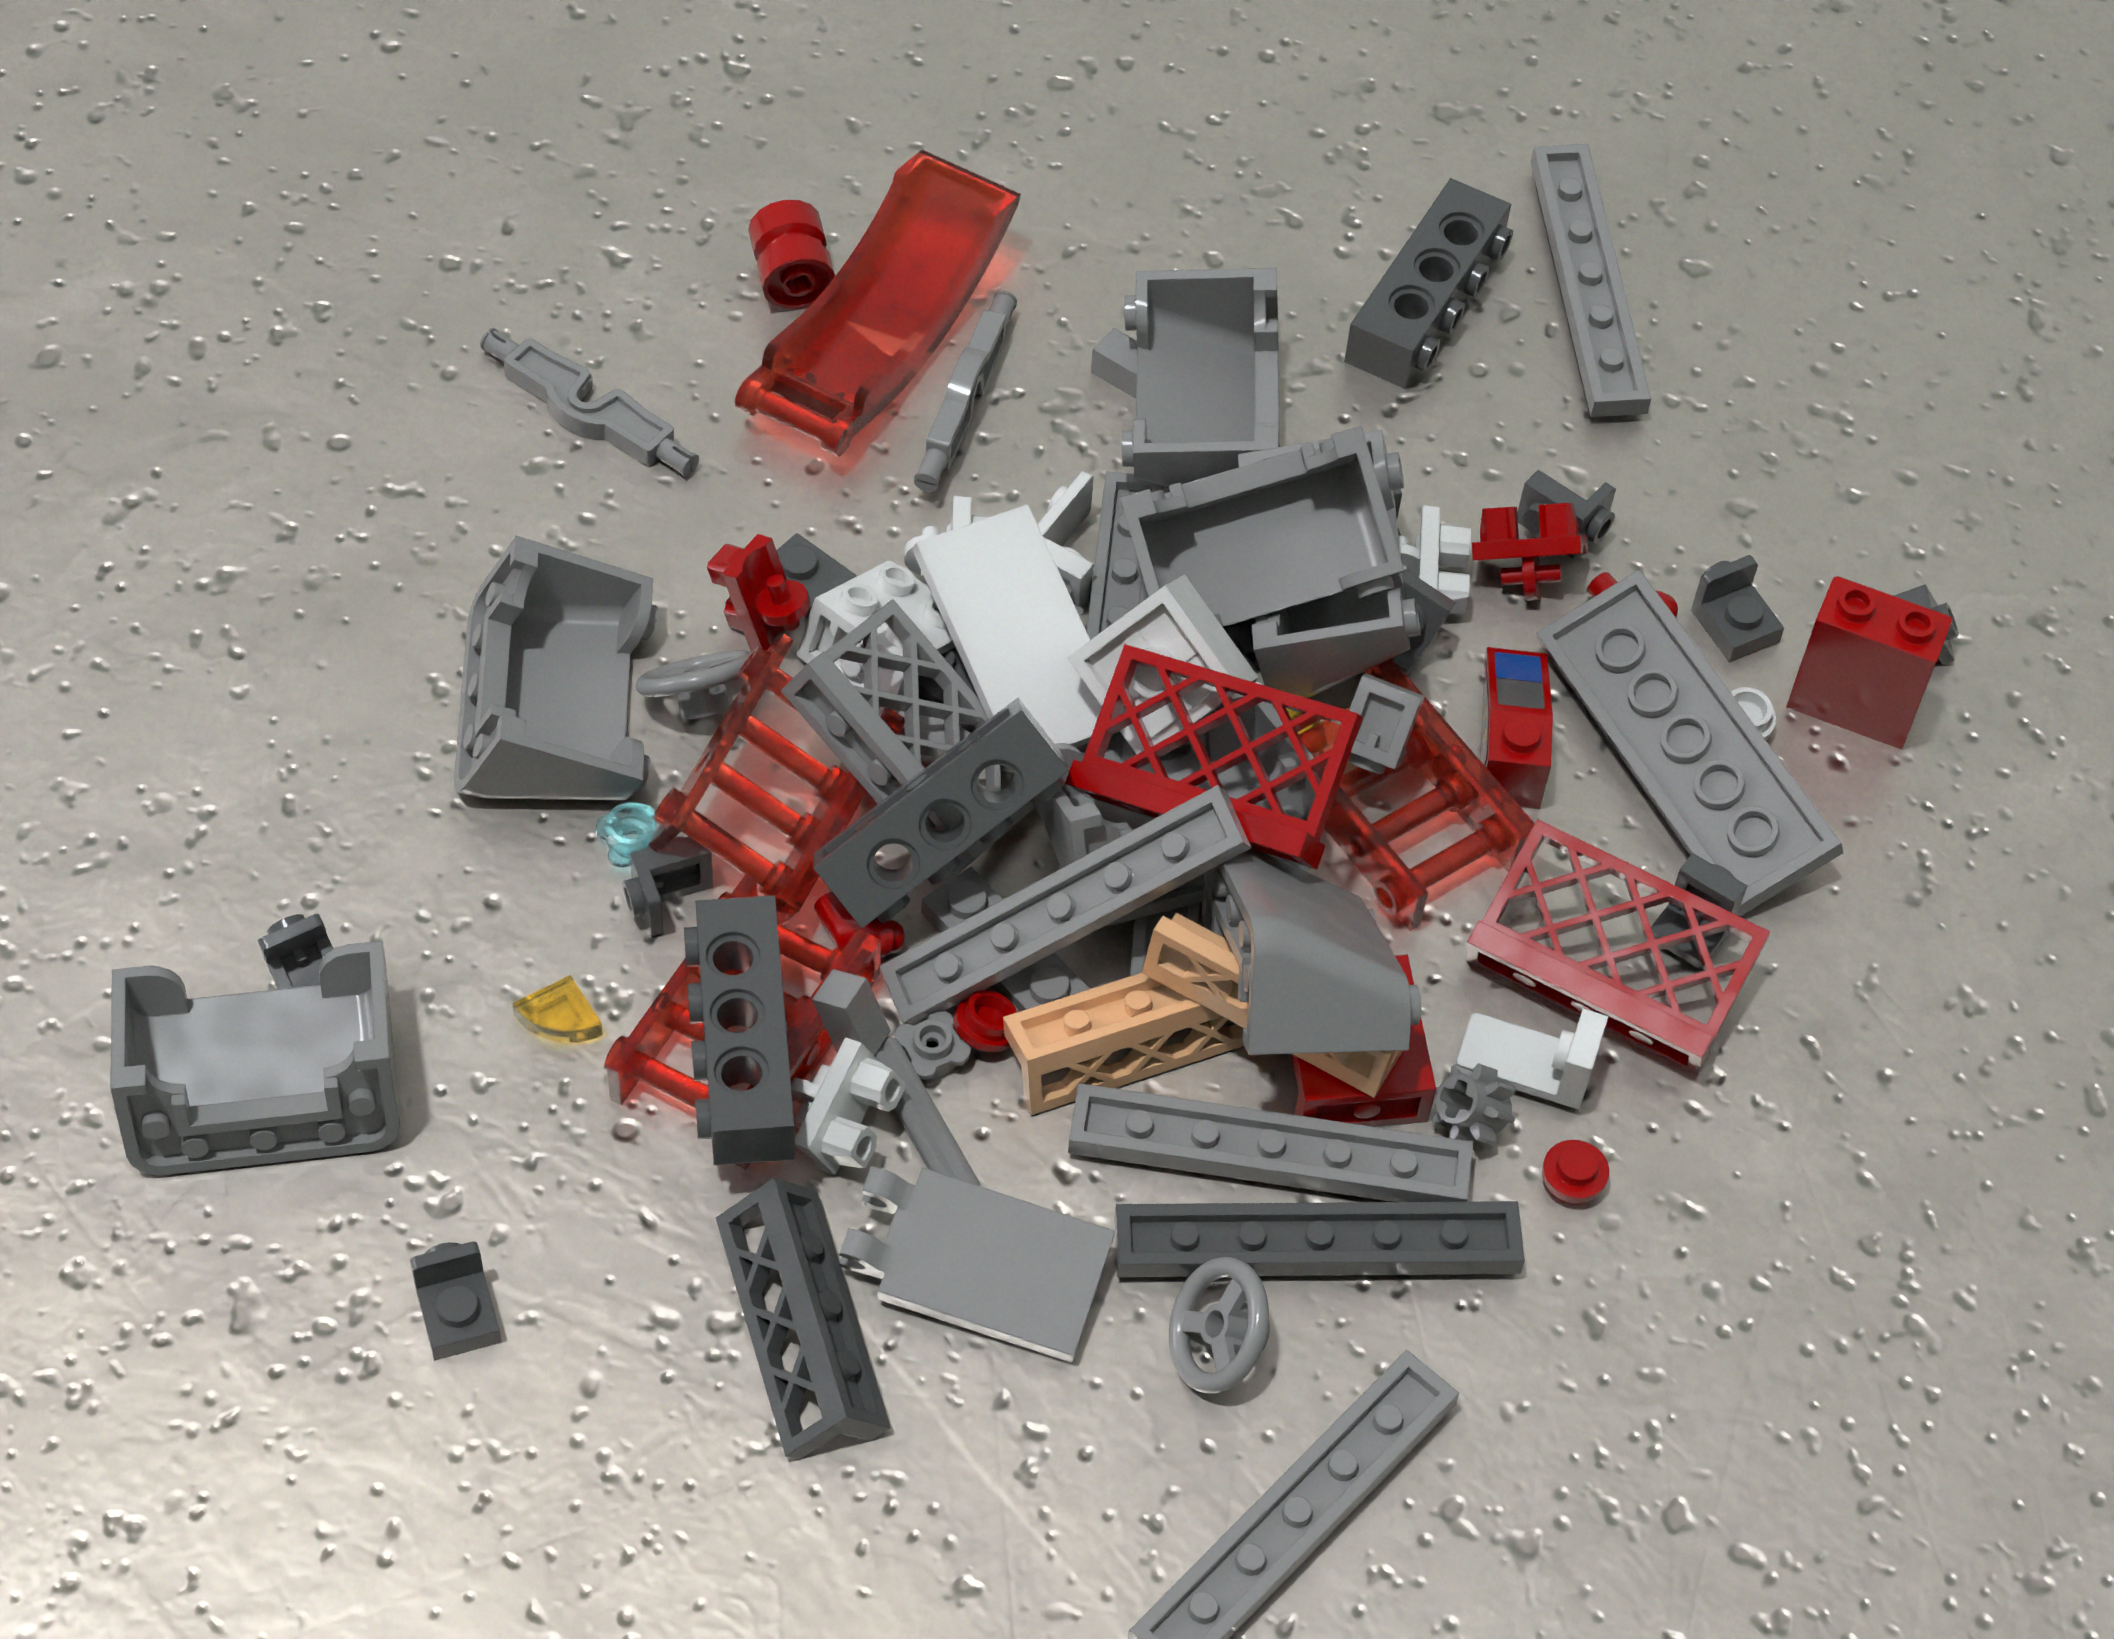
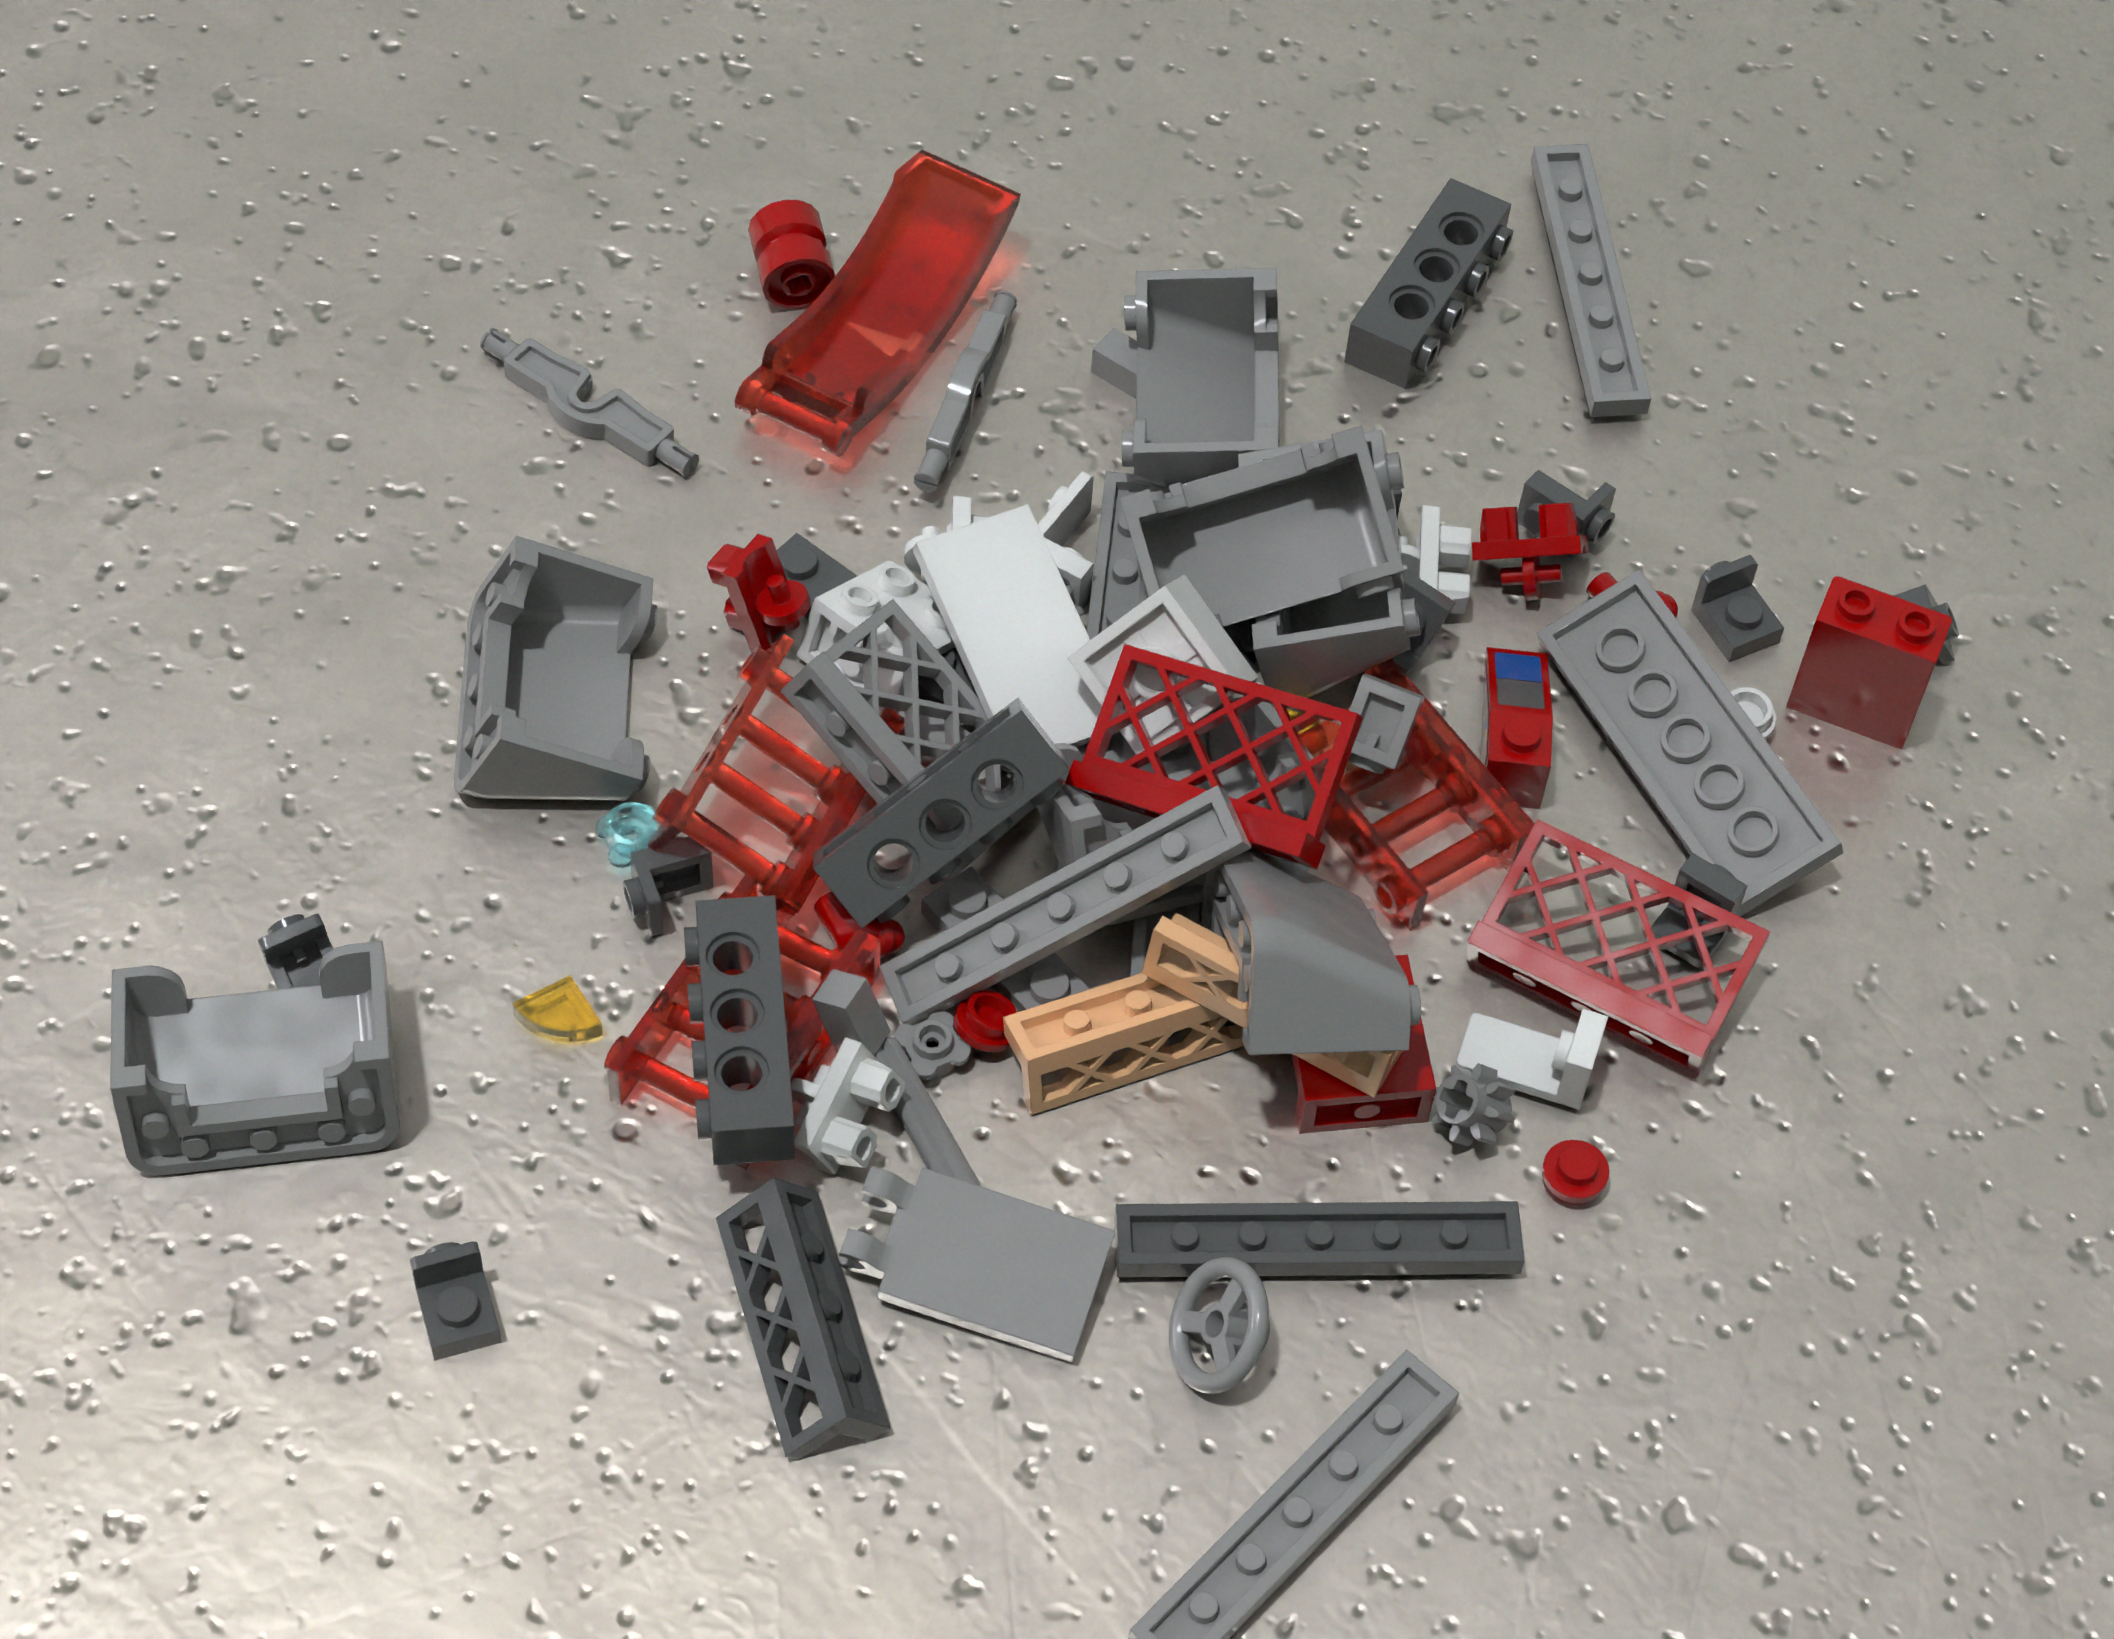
(696, 682): light grey piece -> none
(1268, 1146): light grey plate -> none

